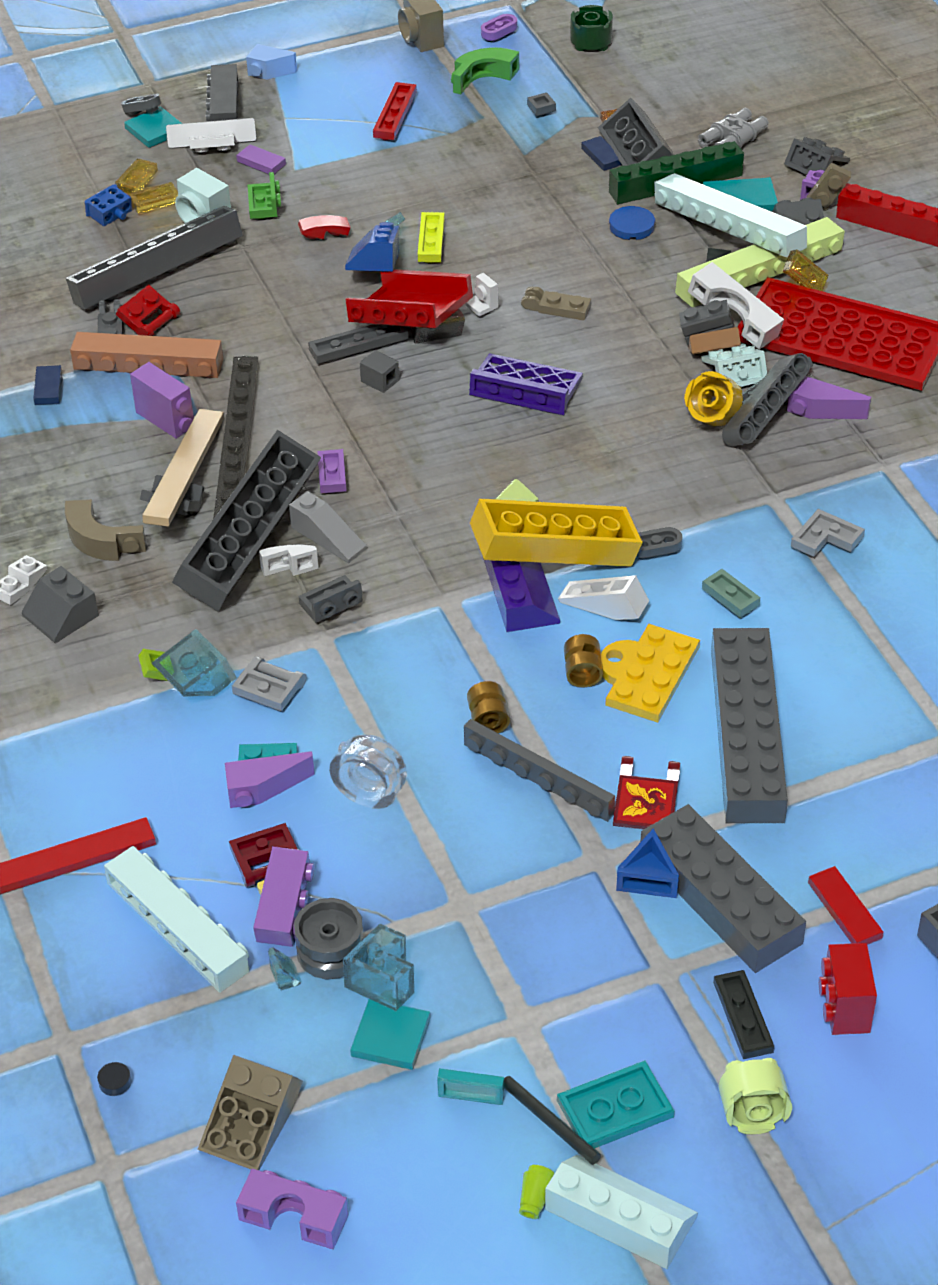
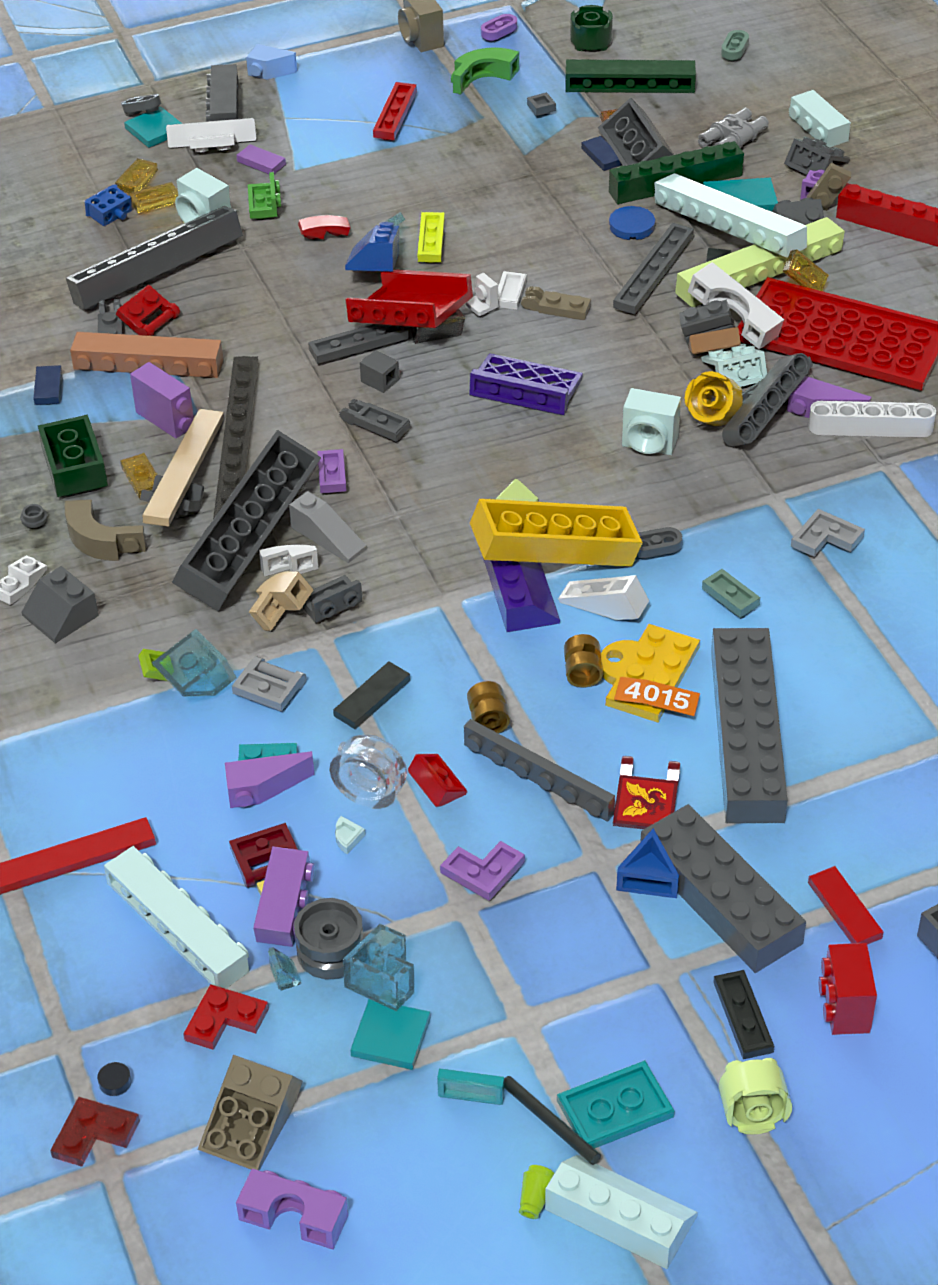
(33, 516): none -> dark grey plate
(72, 455): none -> dark green brick
(89, 1122): none -> clear red plate
(139, 472): none -> clear yellow plate
(223, 1008): none -> red plate
(277, 594): none -> tan brick
(348, 834): none -> light aqua tile
(371, 695): none -> pearl dark grey tile
(375, 419): none -> dark grey hinge
(436, 779): none -> red slope
(486, 875): none -> medium lavender plate
(511, 289): none -> white tile
(630, 76): none -> dark green brick
(651, 421): none -> light aqua piece
(653, 268): none -> dark grey plate
(657, 695): none -> orange sticker
(735, 45): none -> sand green plate
(819, 118): none -> light aqua brick
(871, 419): none -> white beam

